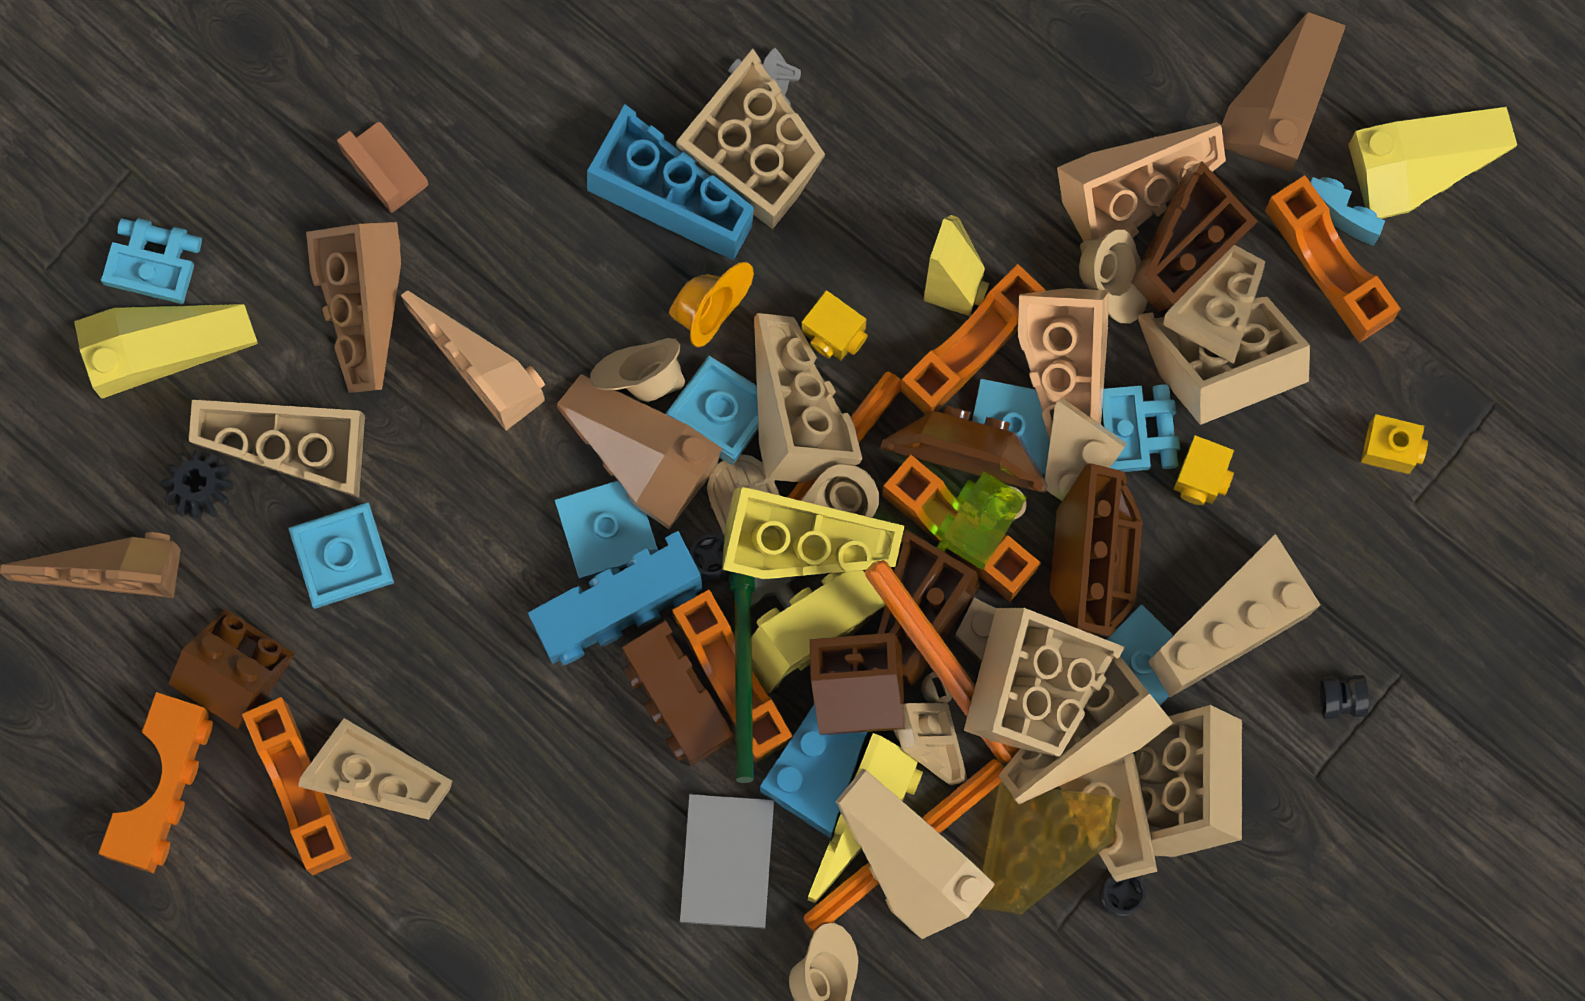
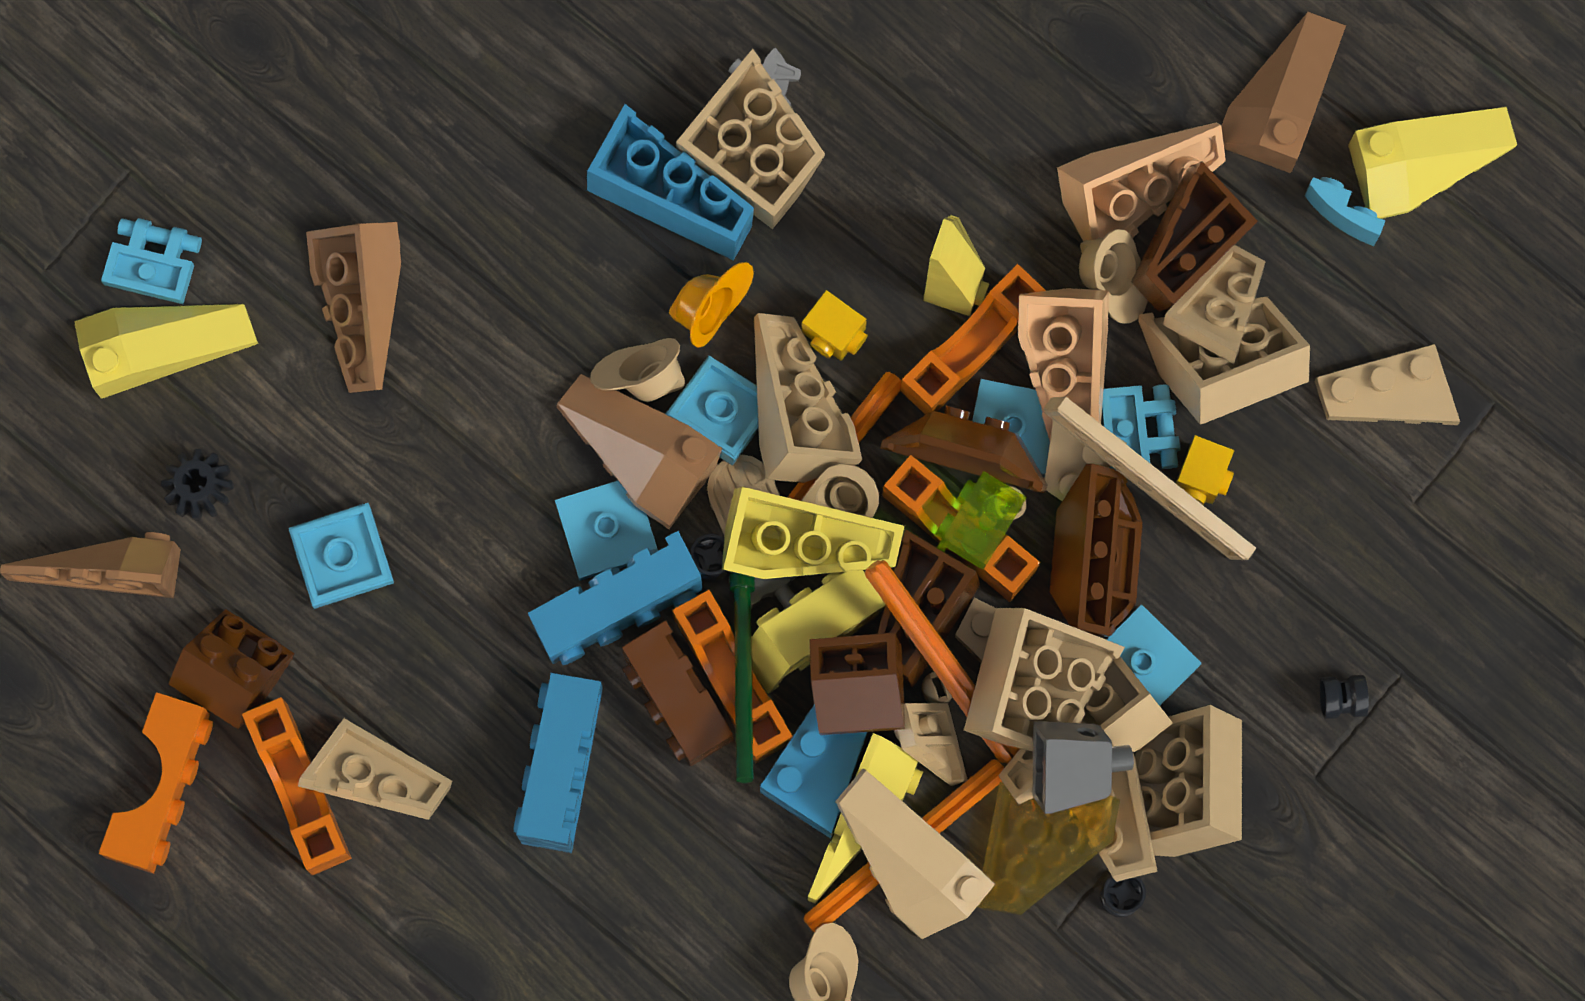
(293, 440): tan wedge -> none
(383, 165): nougat panel -> none
(491, 373): light nougat wedge -> none
(559, 762): none -> dark azure wedge
(727, 861): light grey tile -> none
(1074, 764): none -> torso
(1148, 478): none -> tan tile
(1246, 612): tan wedge -> none
(1309, 231): orange arch -> none
(1394, 388): none -> tan wing
(1394, 444): yellow brick -> none

